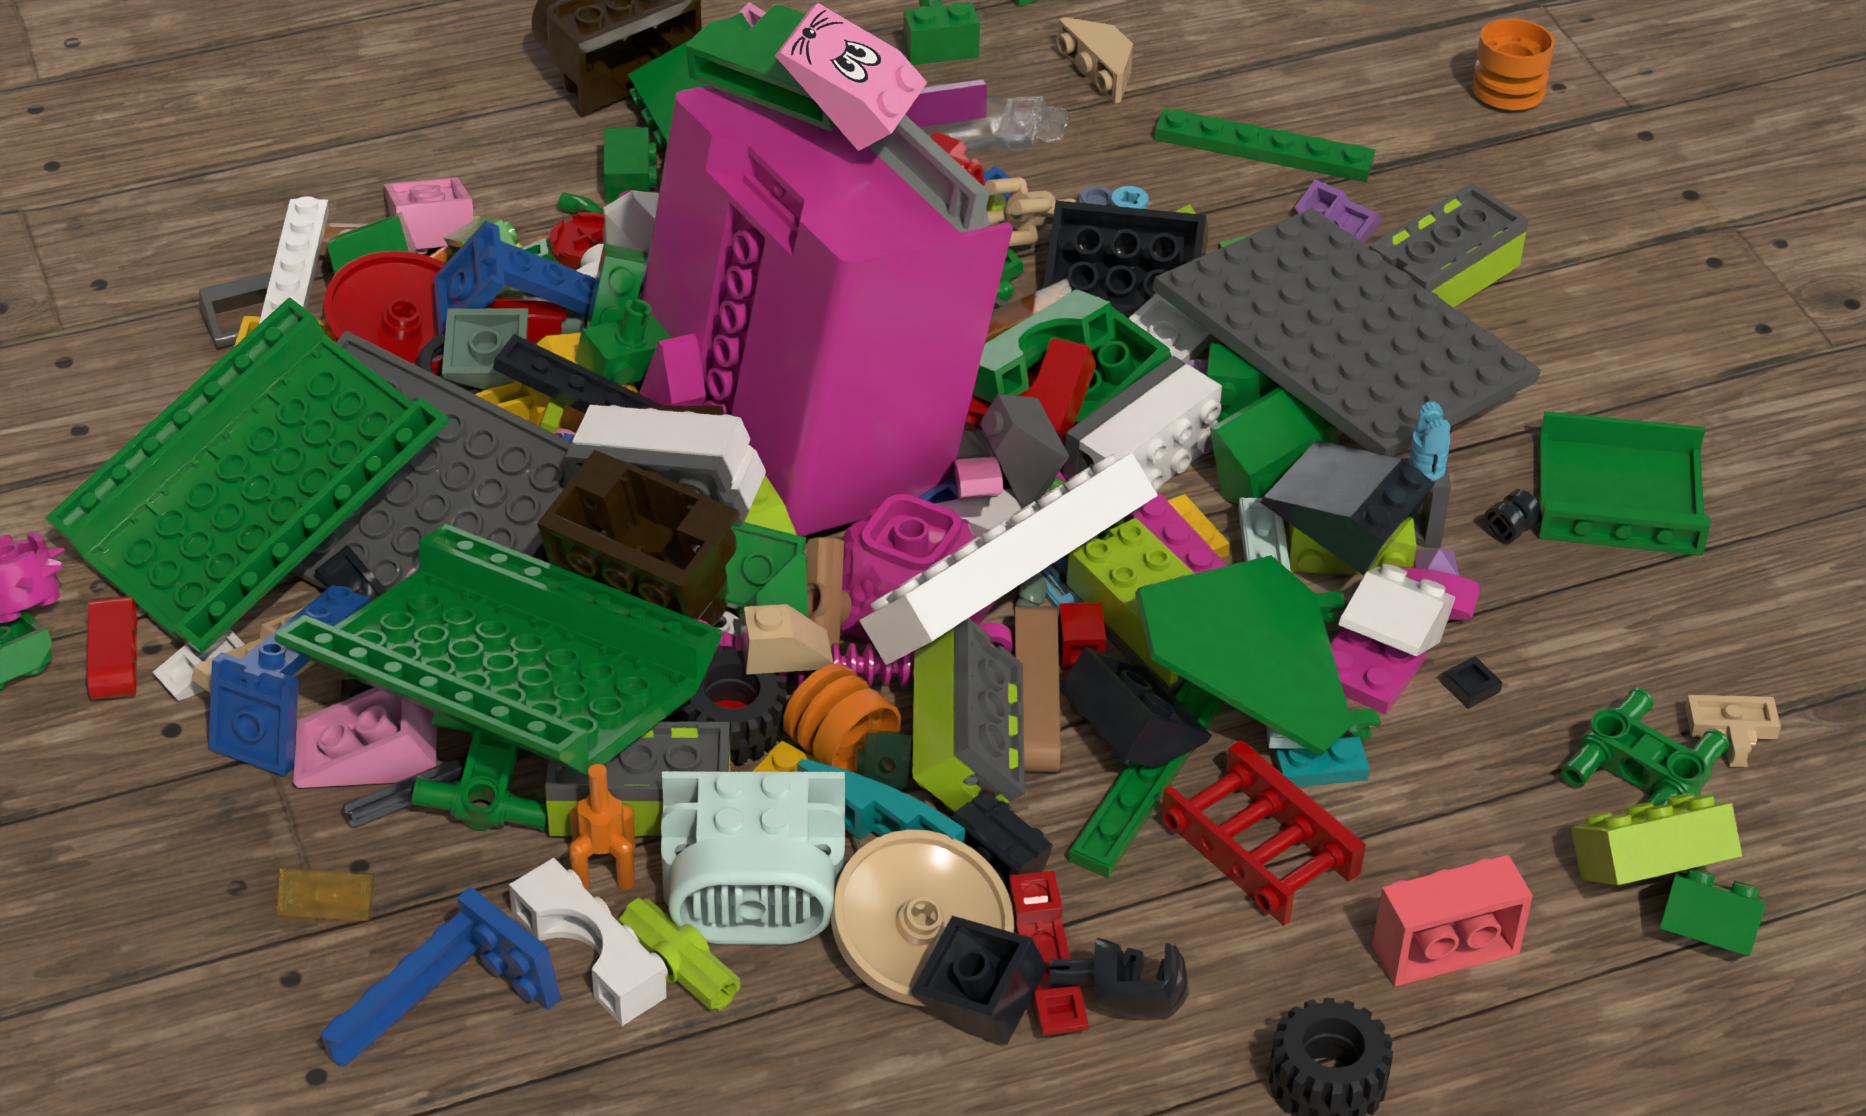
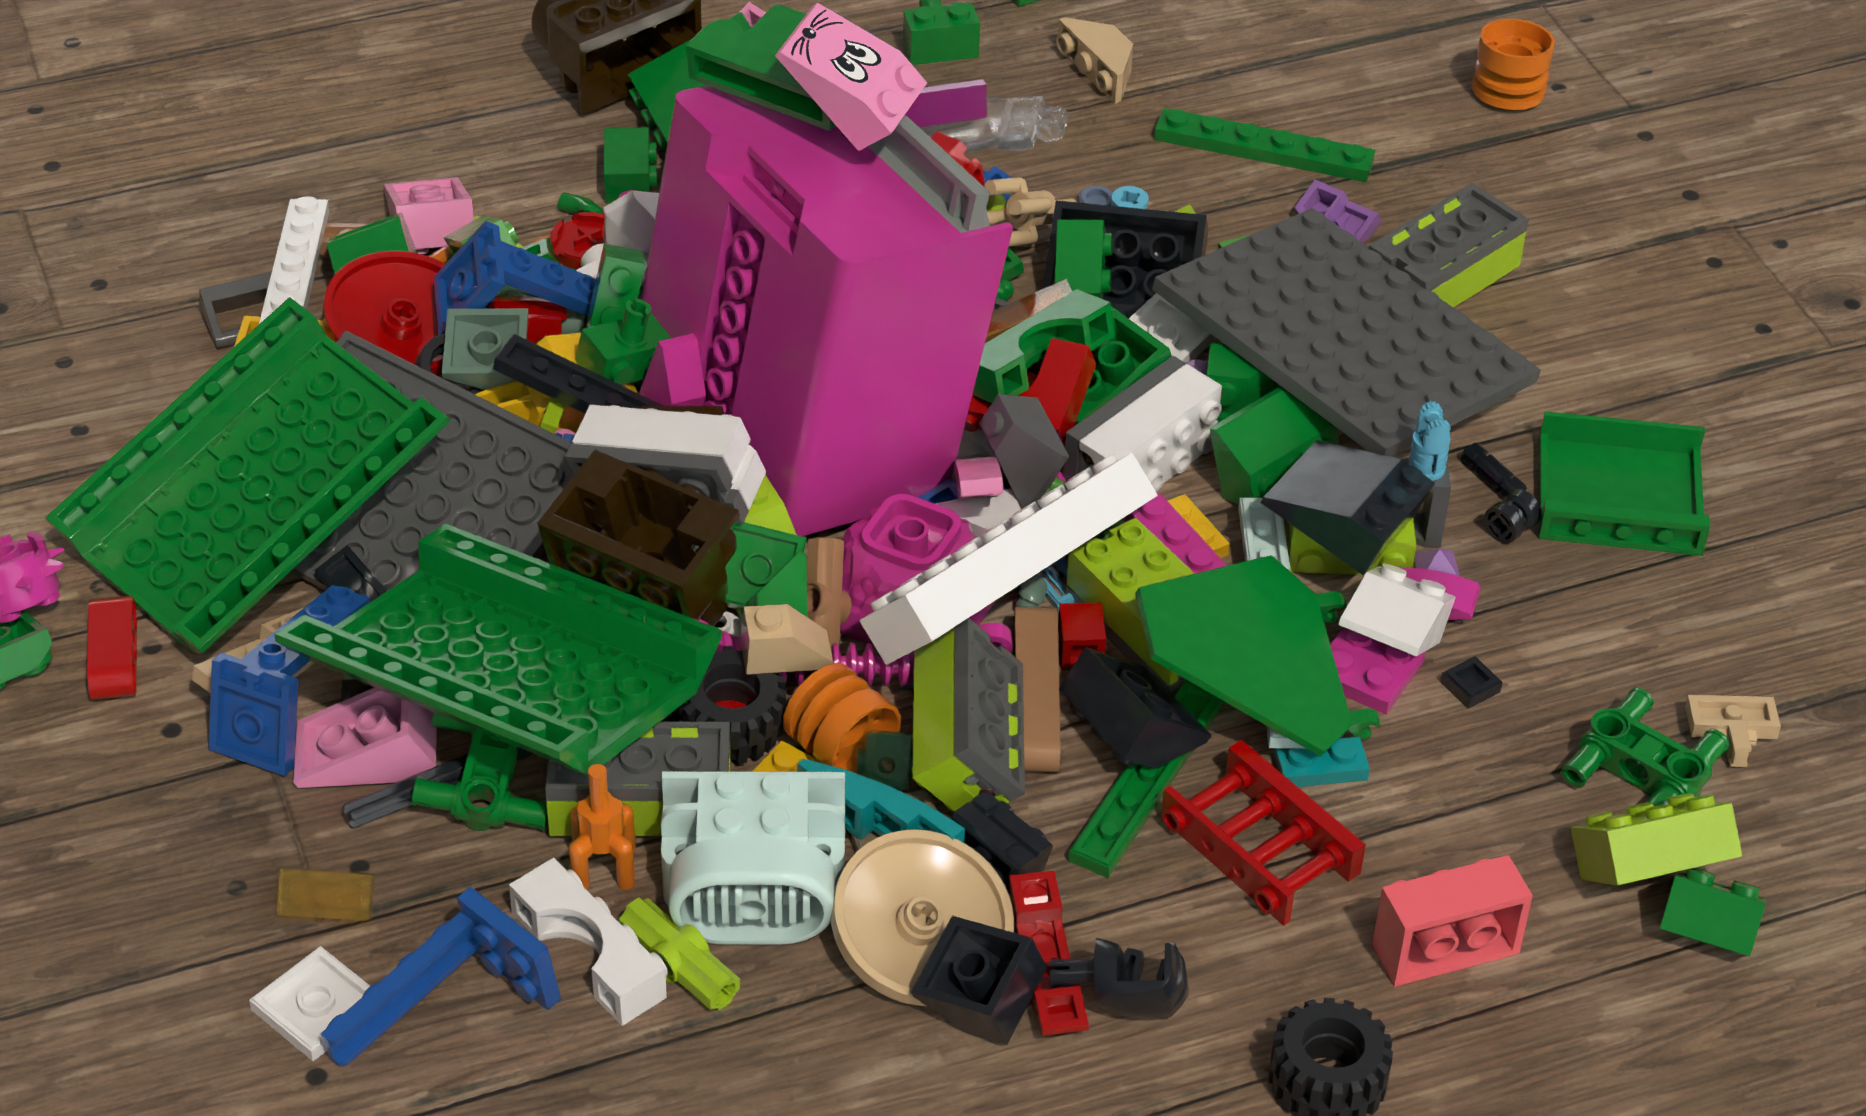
(178, 669): white slope -> none
(307, 1000): none -> white tile
(1081, 255): none -> green brick
(1491, 470): none -> black axle

